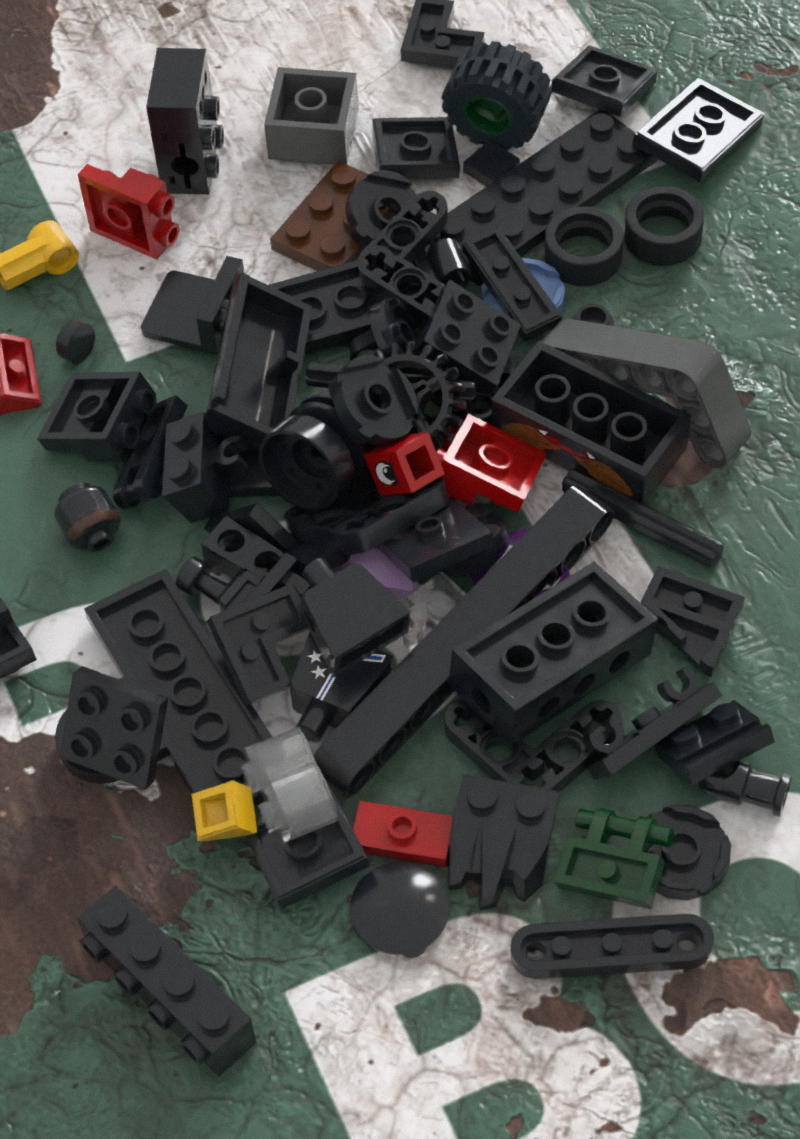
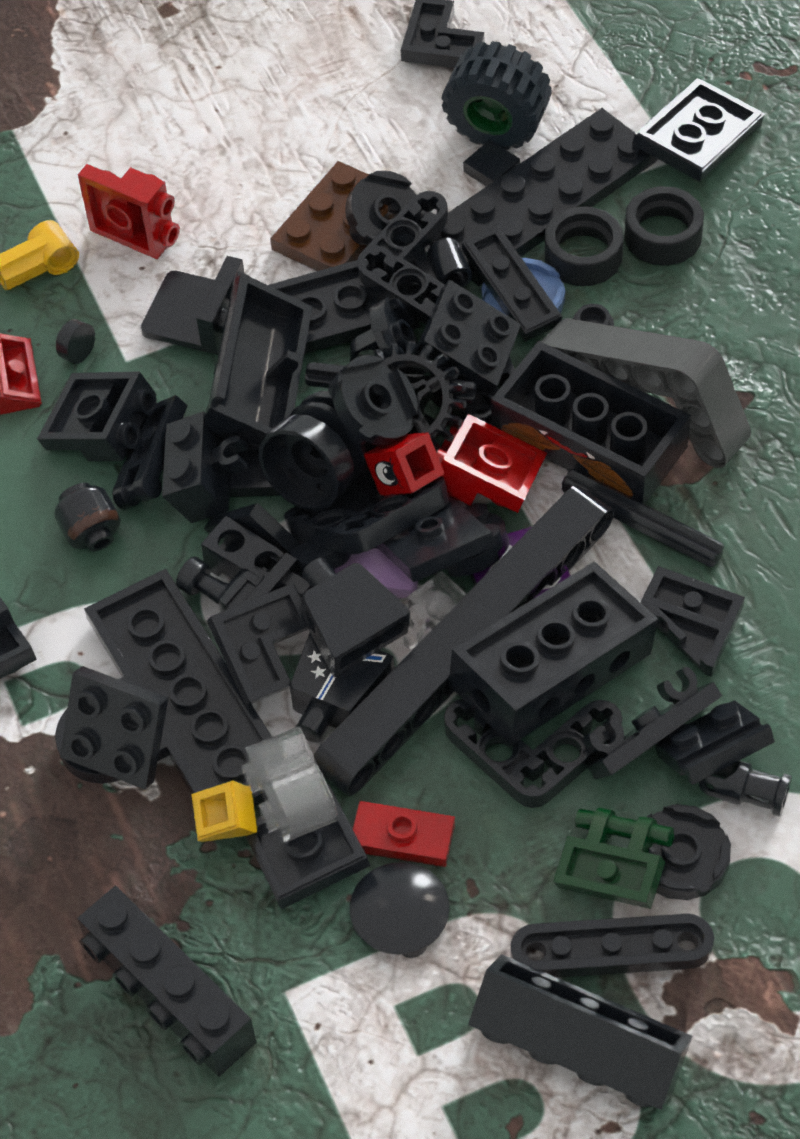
(184, 121): black piece -> none
(311, 115): dark grey brick -> none
(416, 147): black plate -> none
(500, 838): black plate -> none
(580, 1032): none -> black brick
(604, 80): black plate -> none

